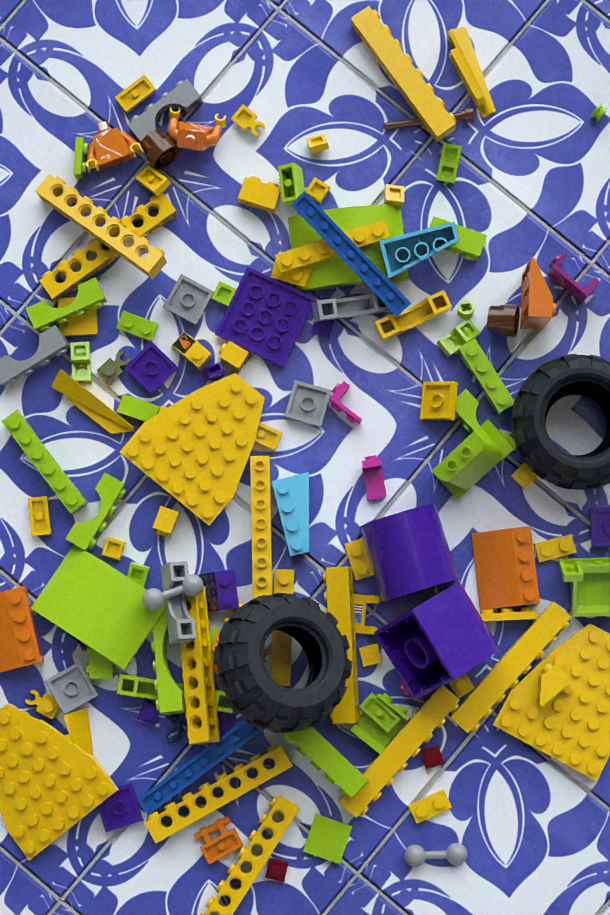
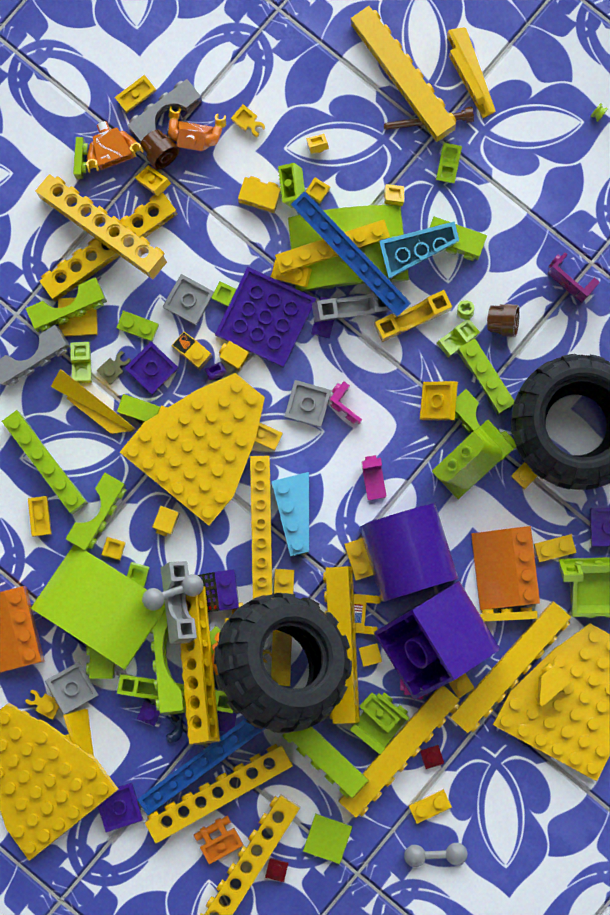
(536, 299): orange slope -> none

